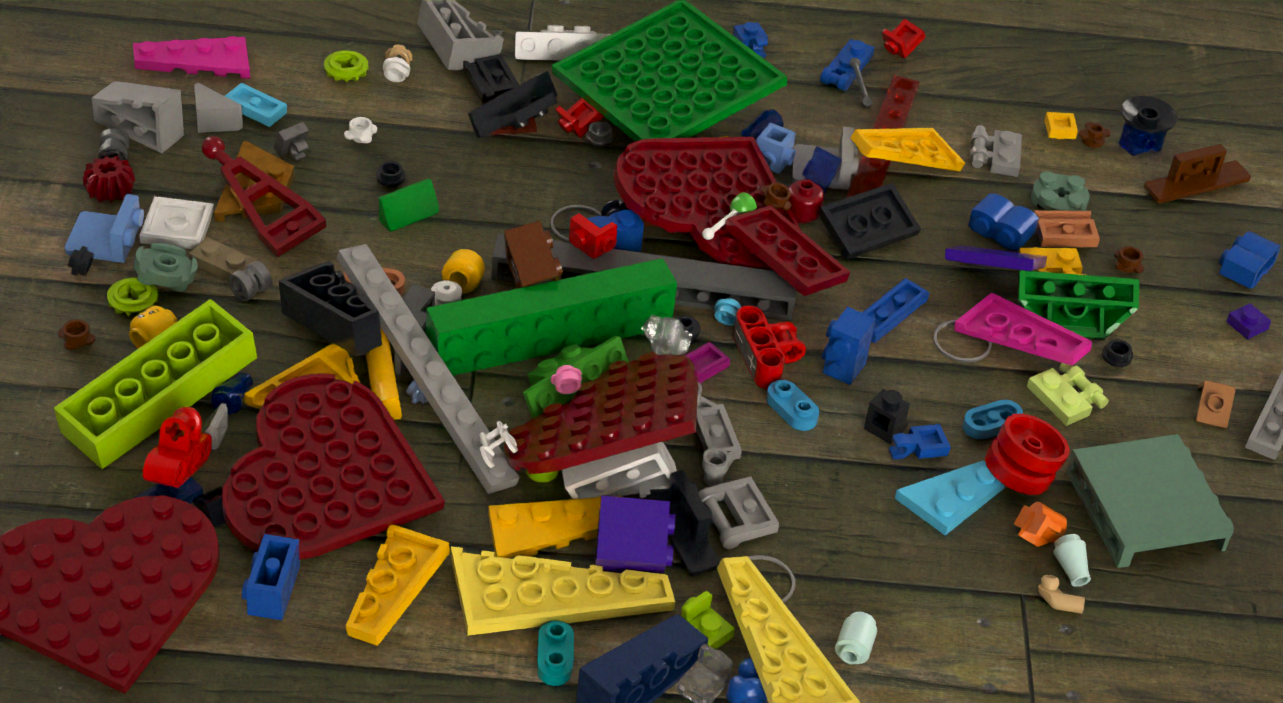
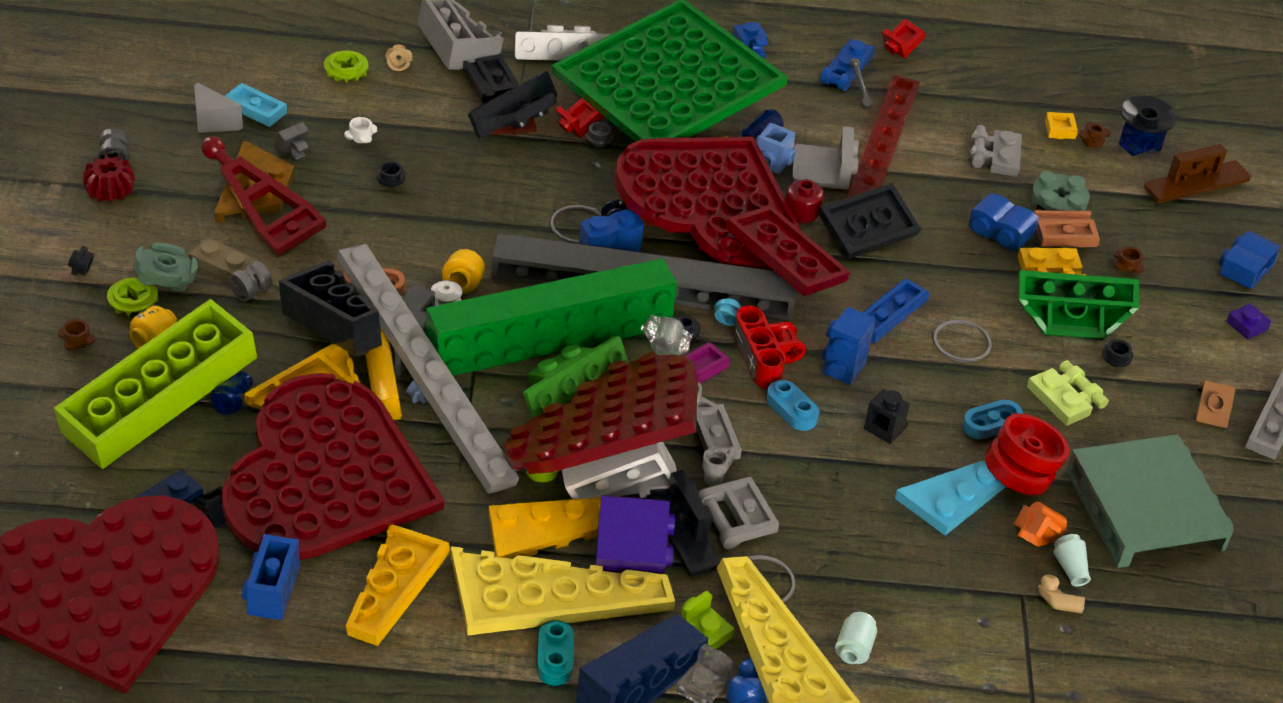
(107, 234): medium blue bracket -> none
(142, 111): light grey wedge -> none
(176, 222): white tile -> none
(180, 449): red beam -> none
(204, 54): dark pink wing -> none
(217, 425): light grey slope -> none
(396, 69): white plate -> none
(408, 205): green slope -> none
(487, 448): white piece -> none
(531, 255): reddish brown piece -> none
(567, 379): bright pink plate -> none
(591, 238): red bracket -> none
(740, 204): hinge -> none
(777, 196): reddish brown plate -> none
(822, 169): clear blue brick -> none
(909, 146): yellow wing -> none
(925, 441): blue plate -> none
(995, 258): dark purple tile -> none
(1018, 328): dark pink wing -> none

